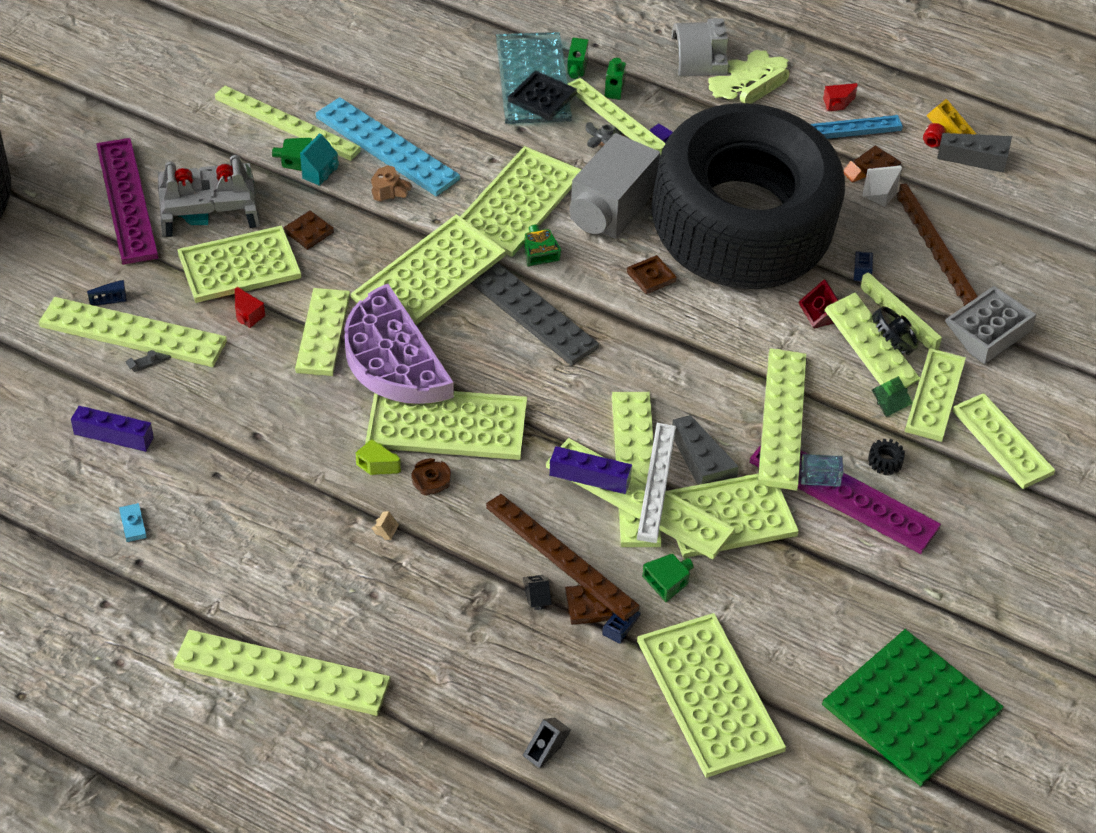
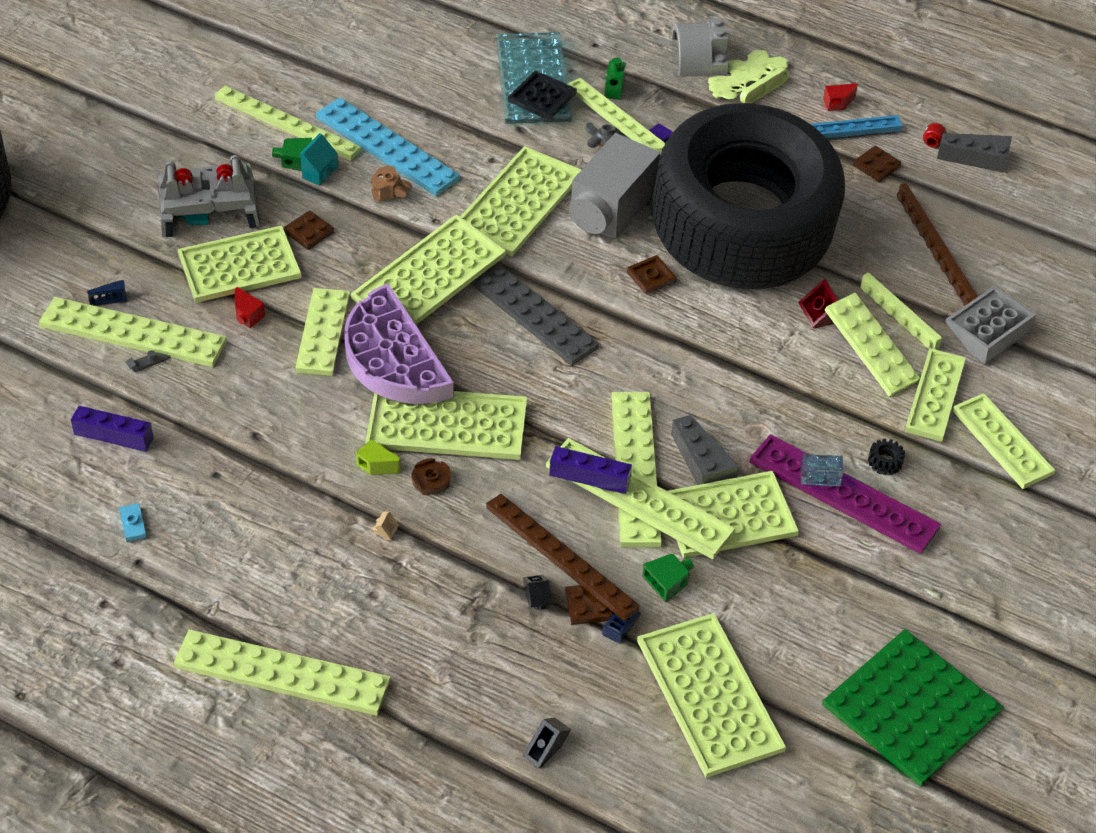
(126, 201): magenta plate -> none
(540, 246): green torso -> none
(577, 65): green torso -> none
(656, 483): white tile -> none
(782, 419): yellowish green plate -> none
(853, 172): orange slope -> none
(862, 266): dark blue slope -> none
(882, 184): white slope -> none
(892, 396): clear green piece -> none
(896, 330): black wheel -> none
(950, 118): yellow slope -> none

